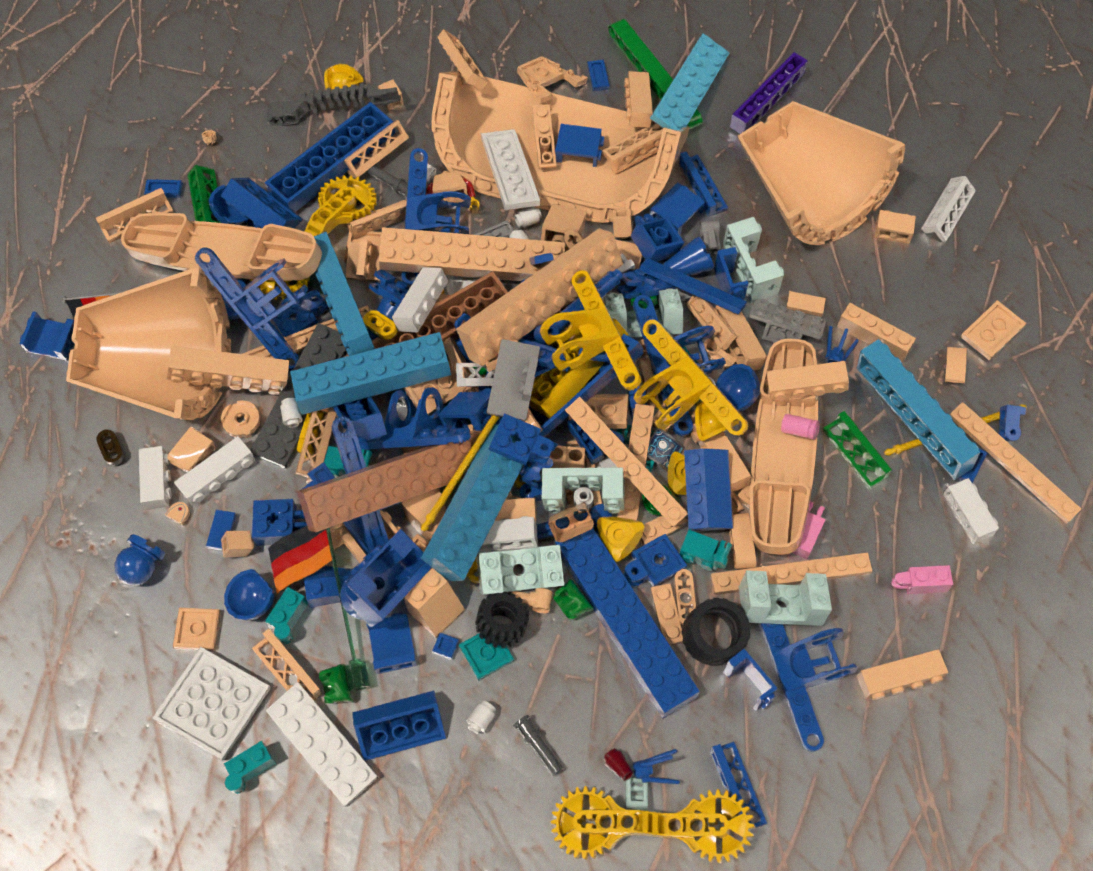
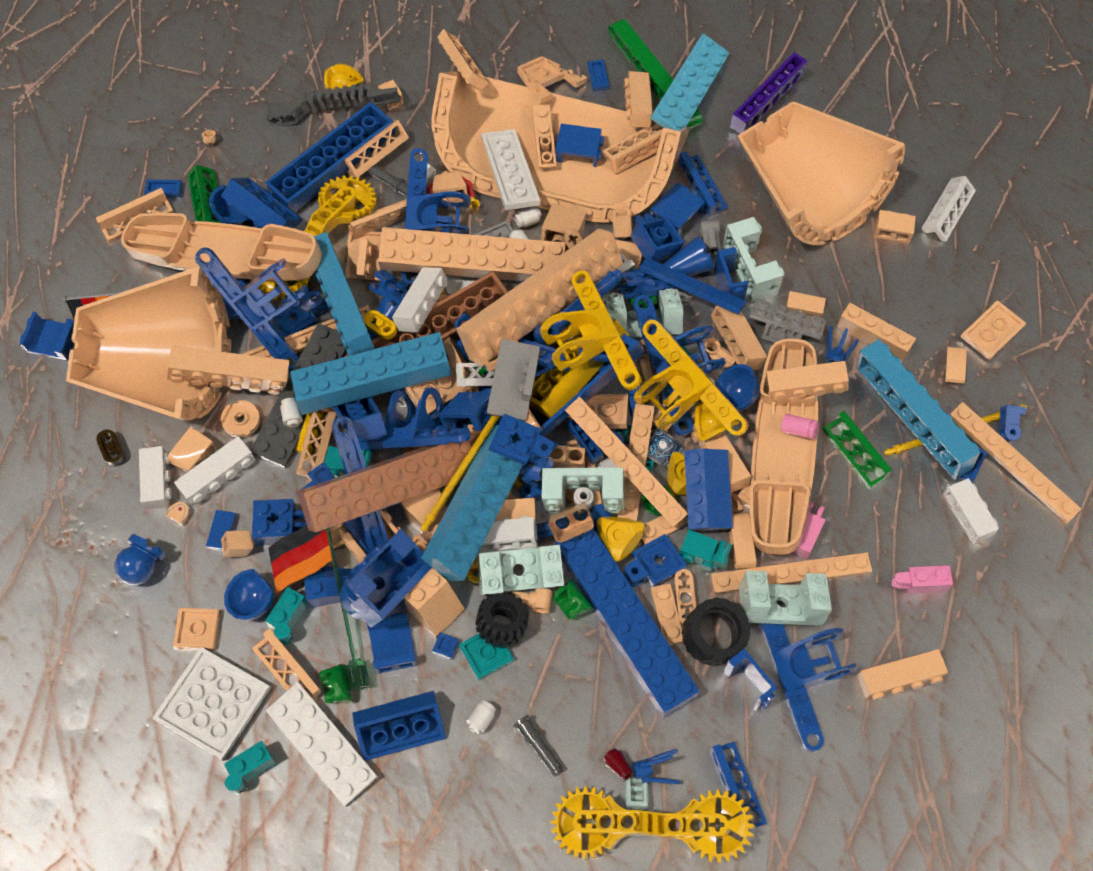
(541, 258): blue tile -> none
(709, 316): light nougat plate -> none

